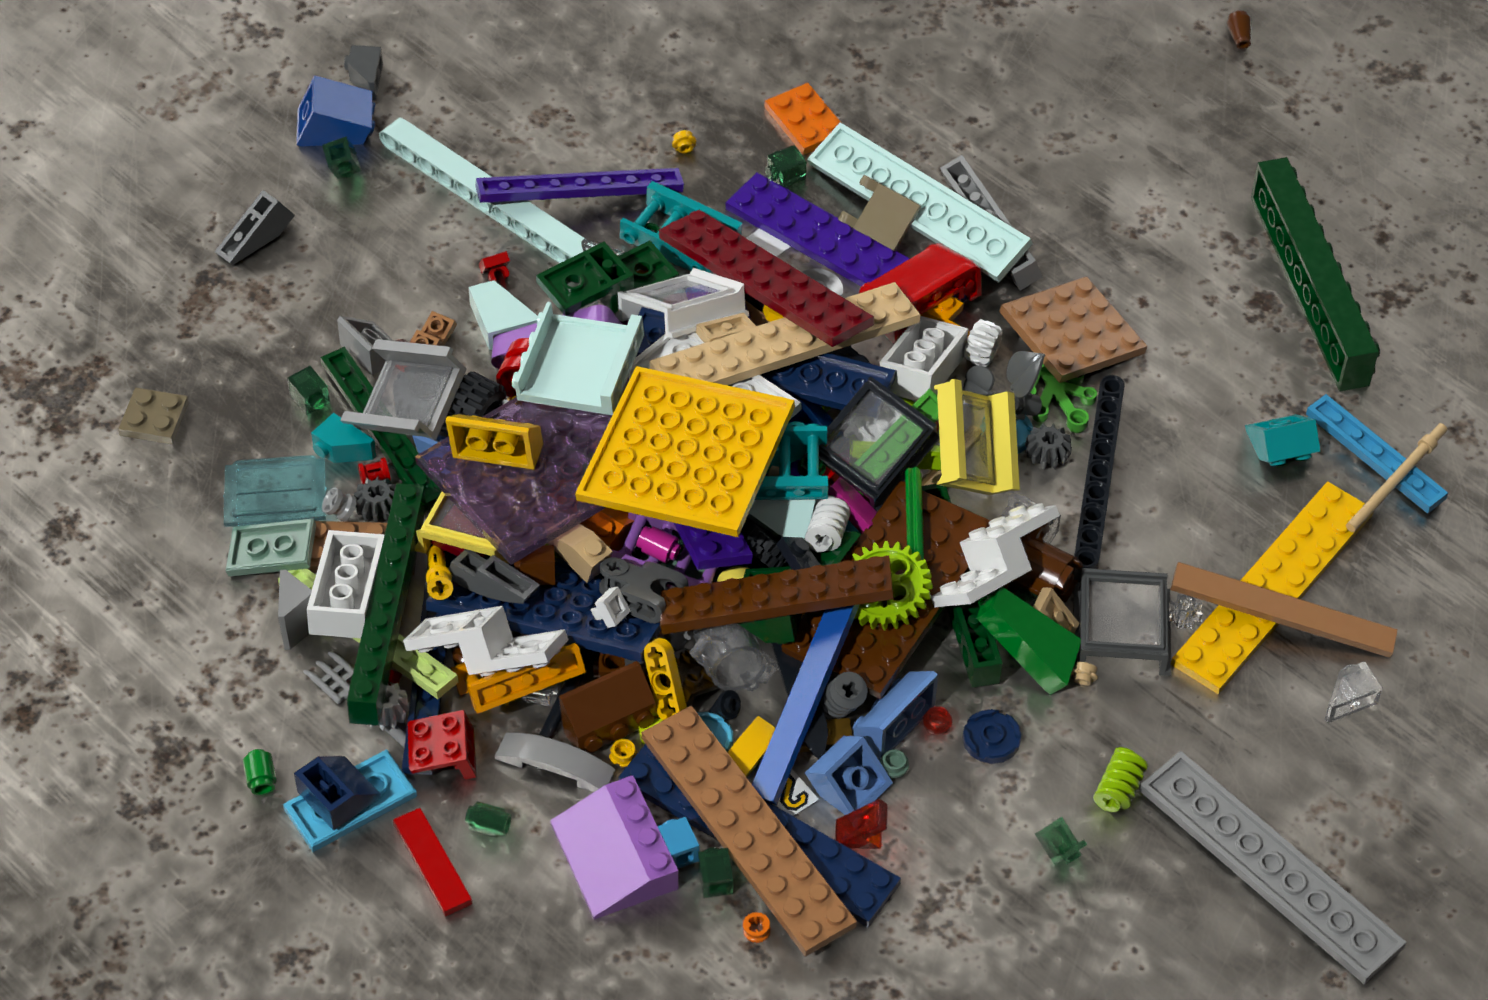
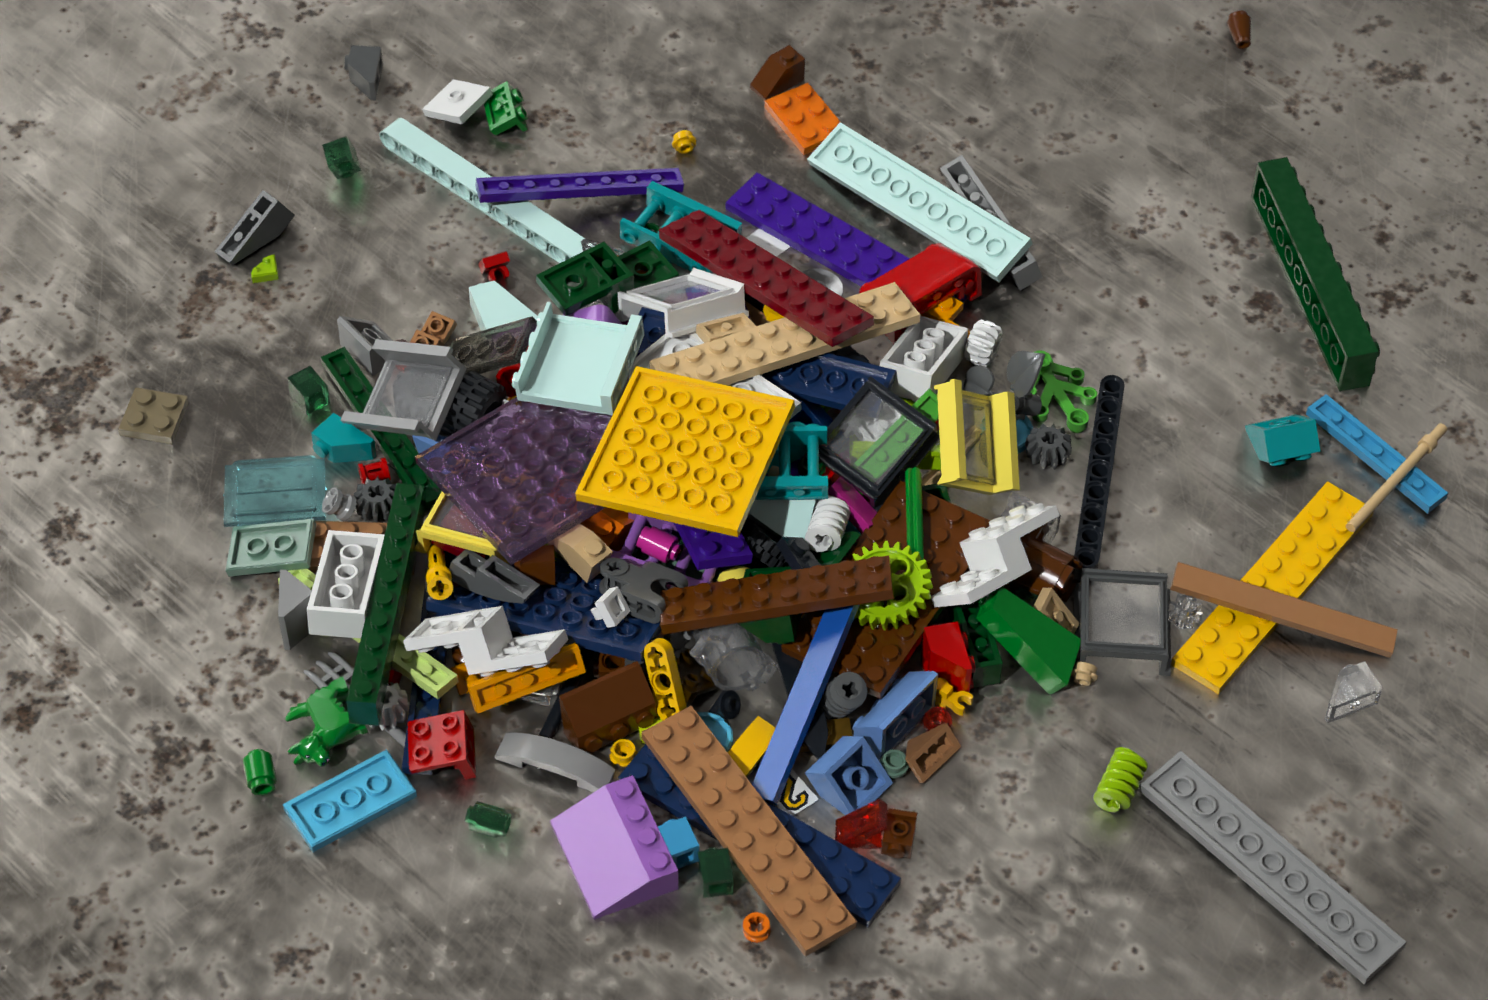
(265, 270): none -> lime tile
(330, 722): none -> green animal
(334, 112): slope -> none
(335, 789): dark blue slope -> none
(432, 862): red tile -> none
(457, 101): none -> white plate
(494, 346): none -> clear smoke tile
(494, 441): yellow slope -> none
(505, 109): none -> green bracket
(779, 73): none -> reddish brown slope
(786, 166): clear green brick -> none
(885, 215): dark tan flag -> none
(900, 833): none -> reddish brown brick
(930, 751): none -> medium nougat slope
(946, 654): none -> red slope
(947, 698): none -> yellow plate
(991, 736): dark blue tile -> none
(1060, 842): clear green bracket -> none
(1073, 329): medium nougat plate -> none

